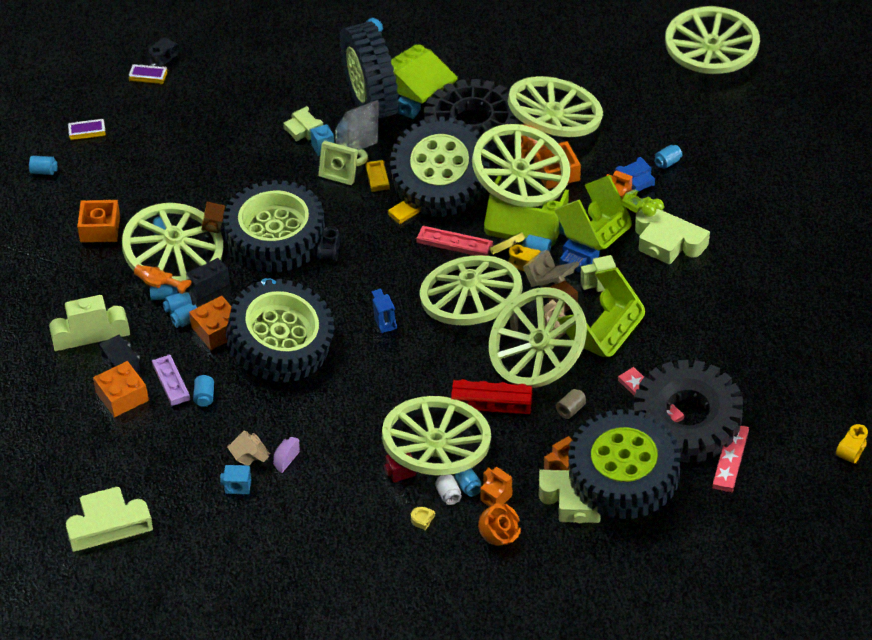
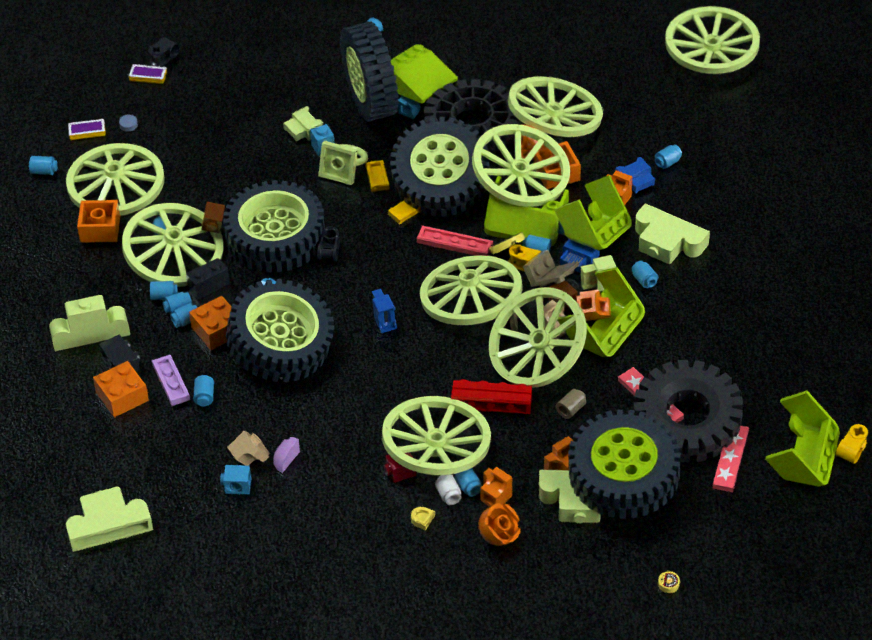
(115, 174): none -> yellowish green wheel
(128, 123): none -> sand blue tile
(155, 277): orange animal -> none
(359, 127): clear slope -> none
(594, 305): none -> orange brick
(644, 274): none -> dark azure brick
(647, 205): lime gear -> none
(668, 582): none -> tile
(815, 444): none -> lime windscreen

